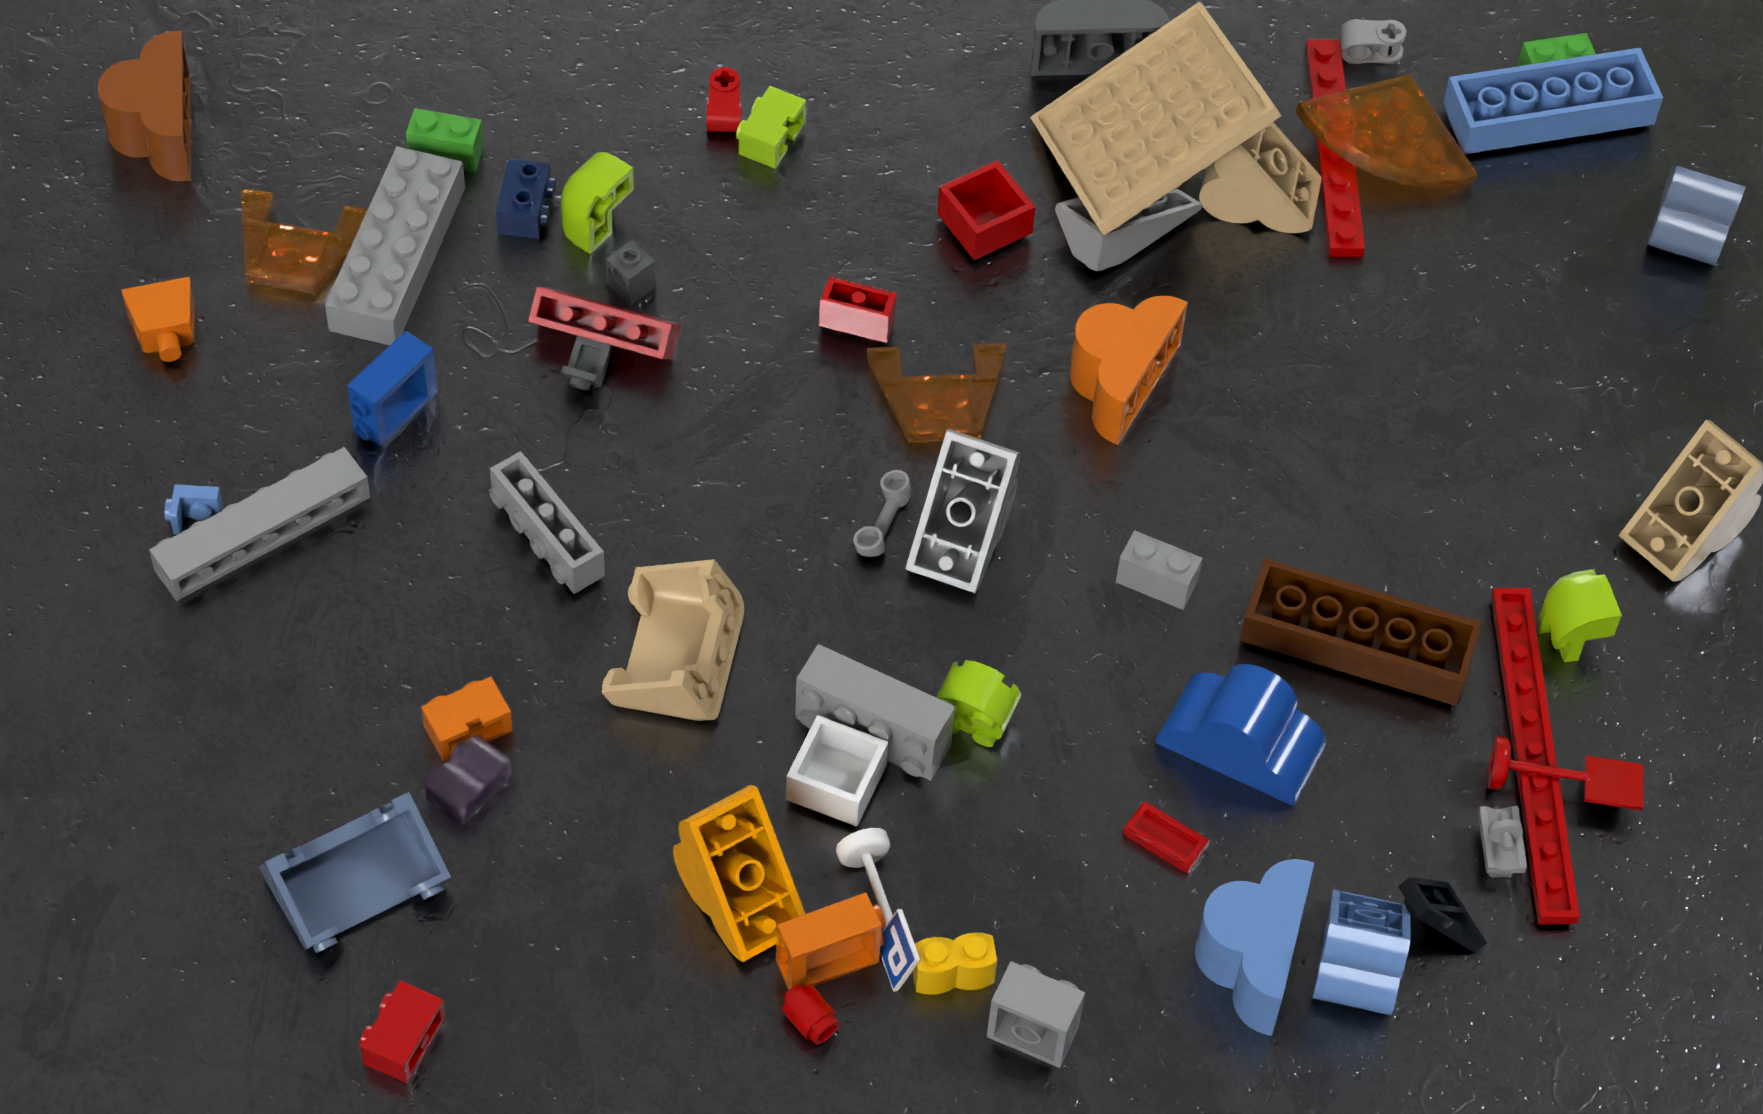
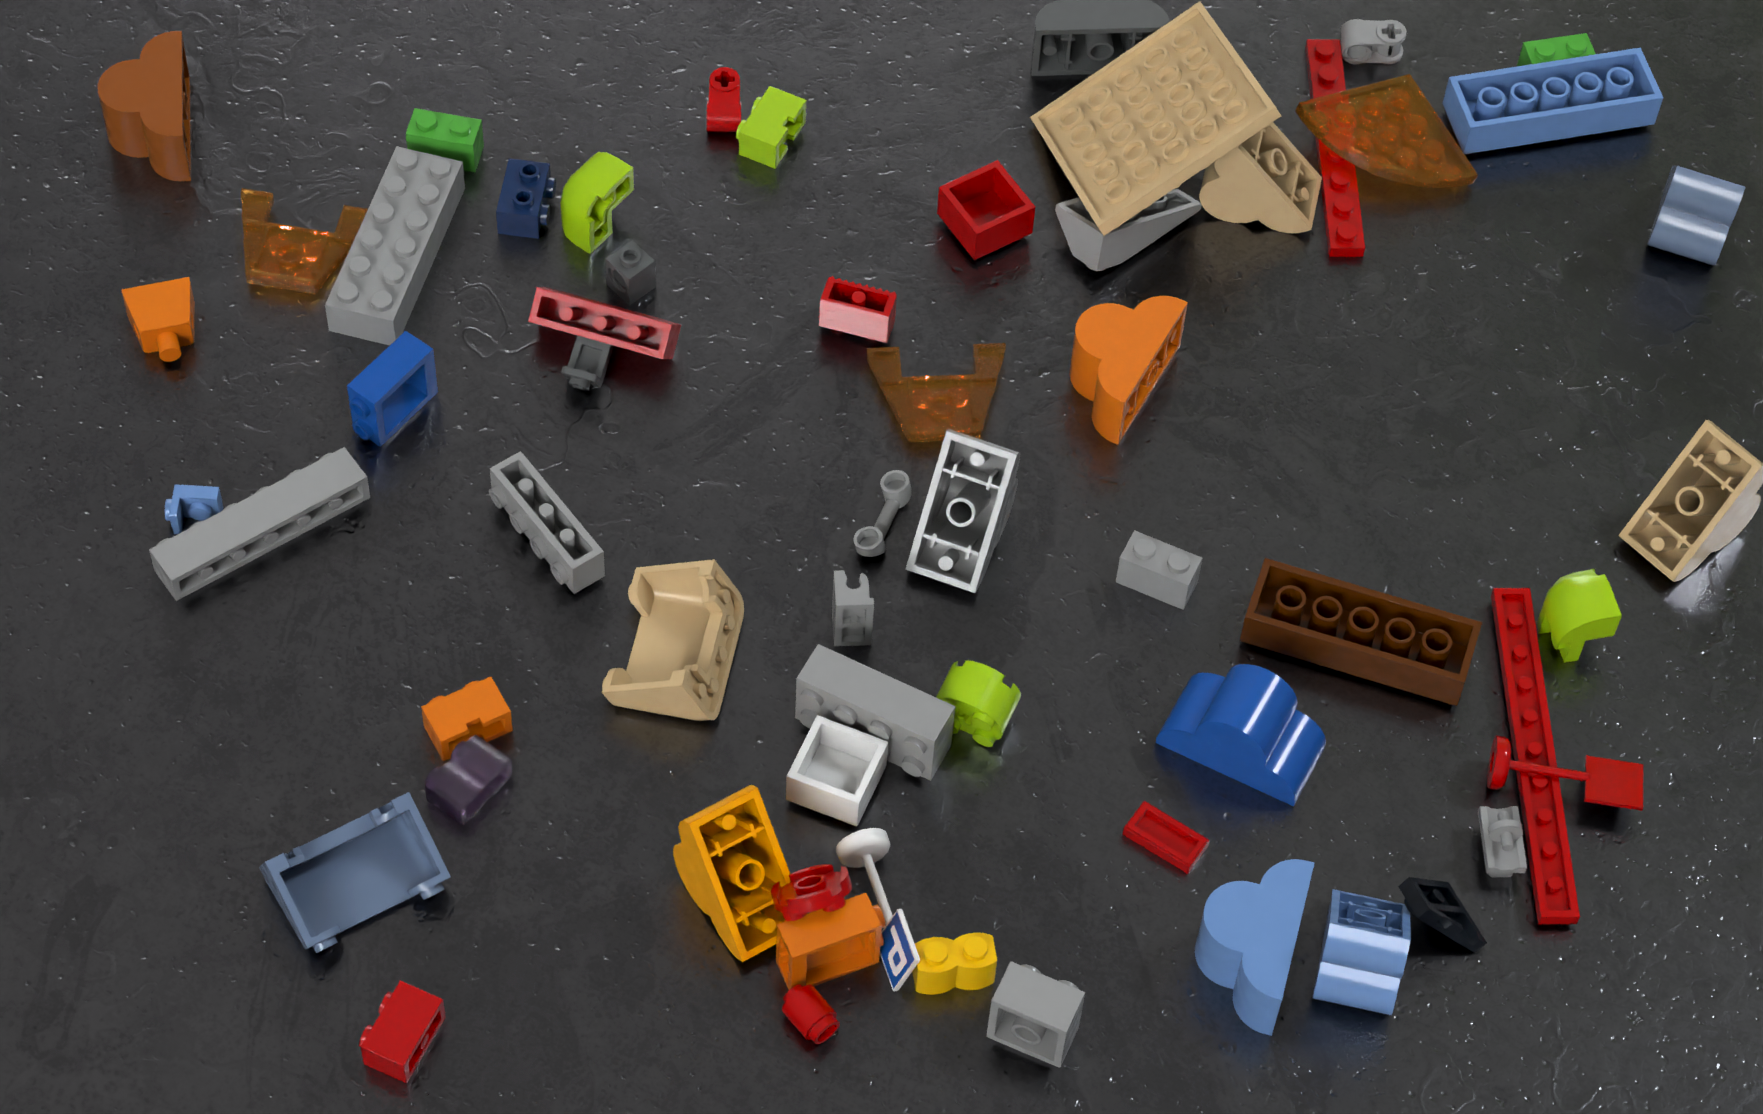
(812, 890): none -> red plate
(851, 612): none -> light grey hinge

